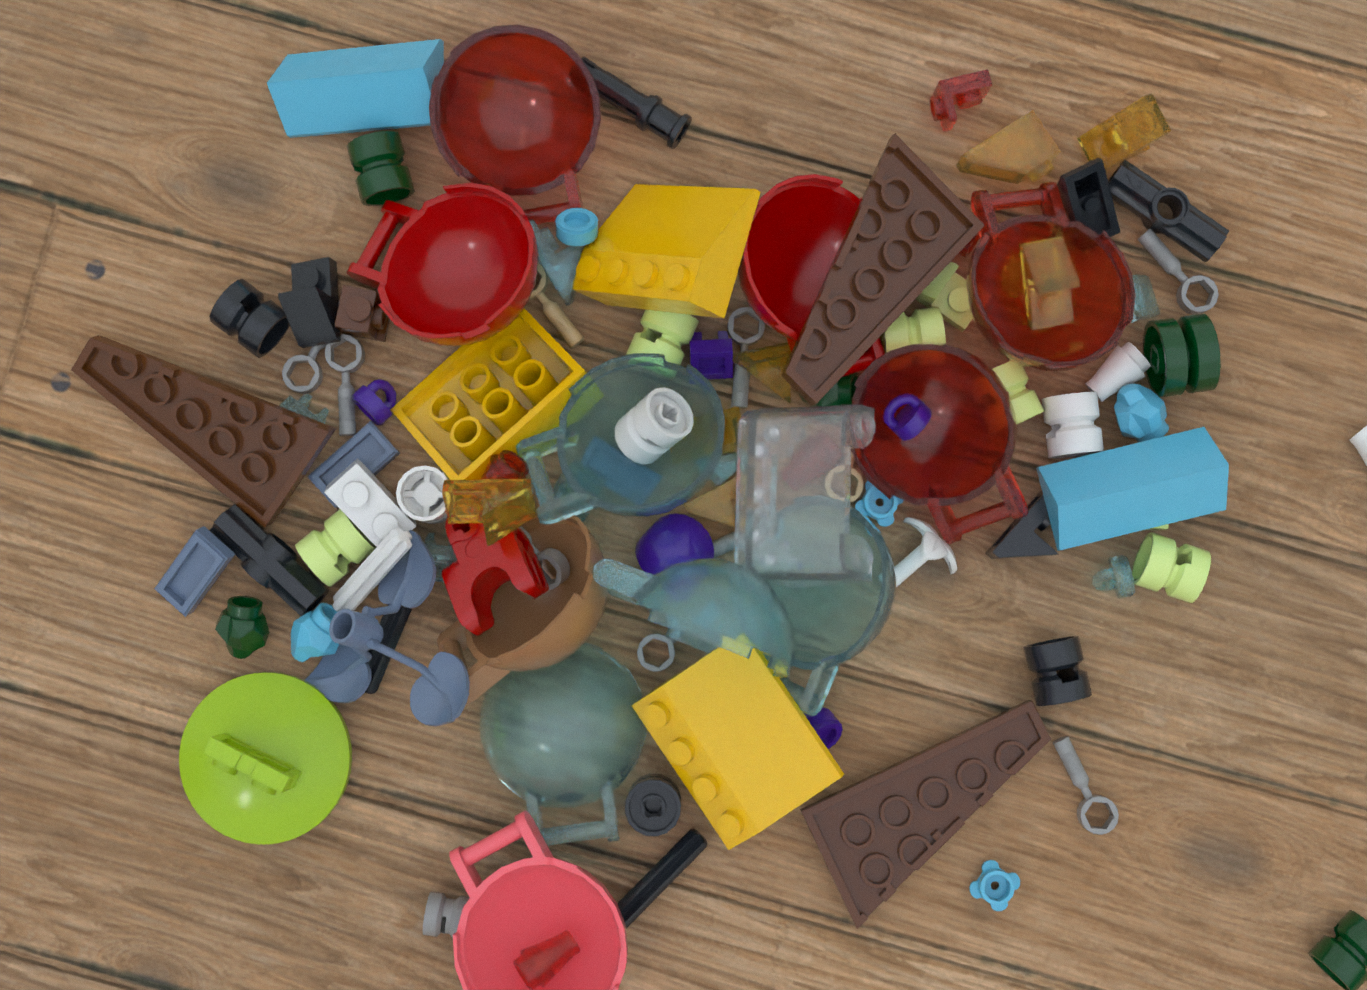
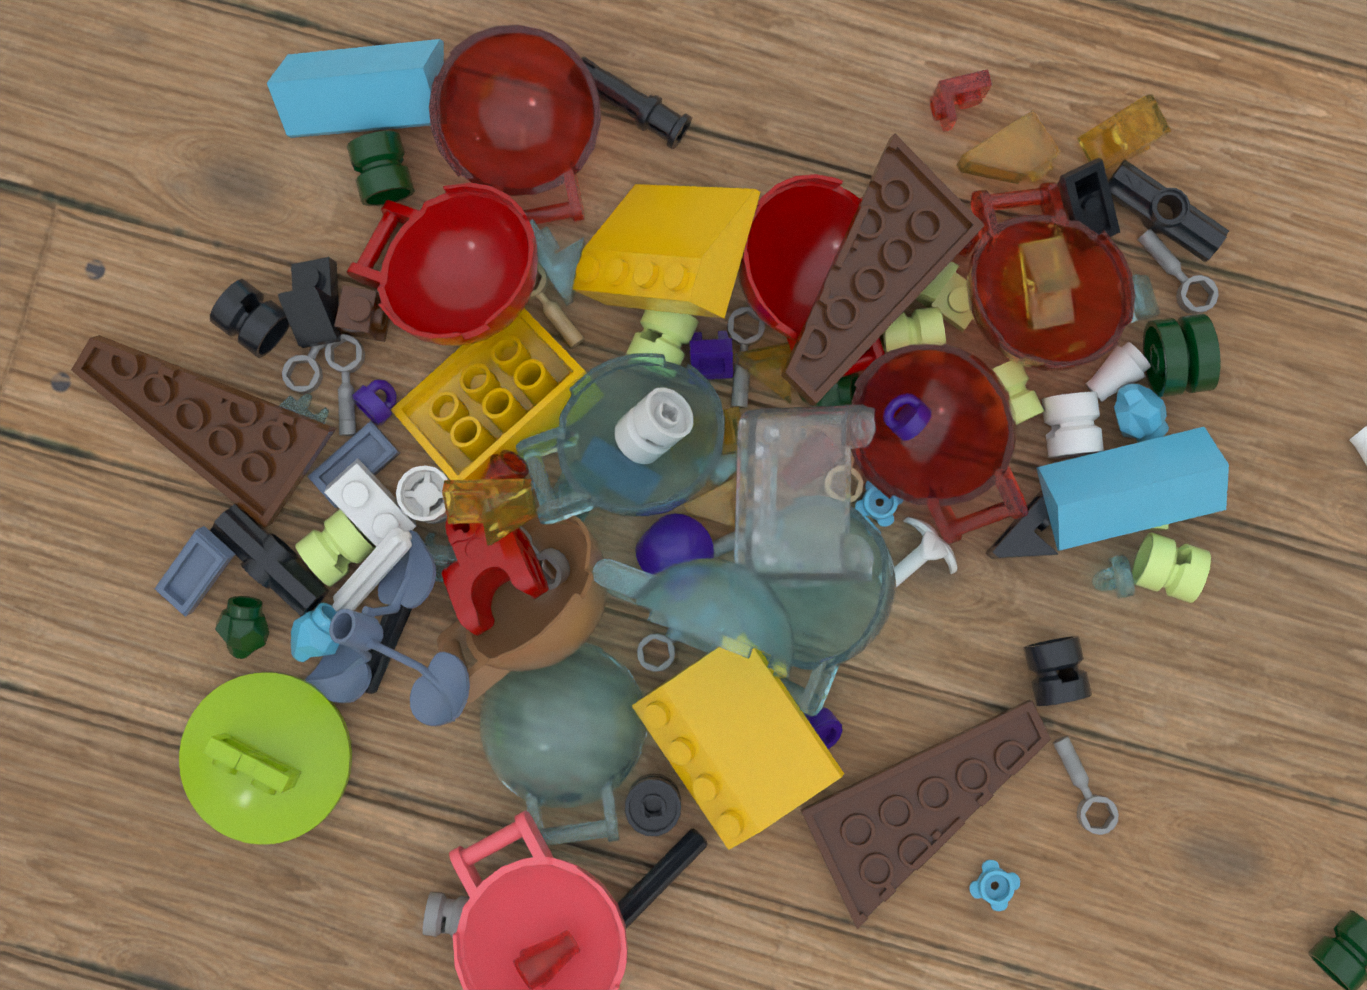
(576, 227): medium azure tile -> none

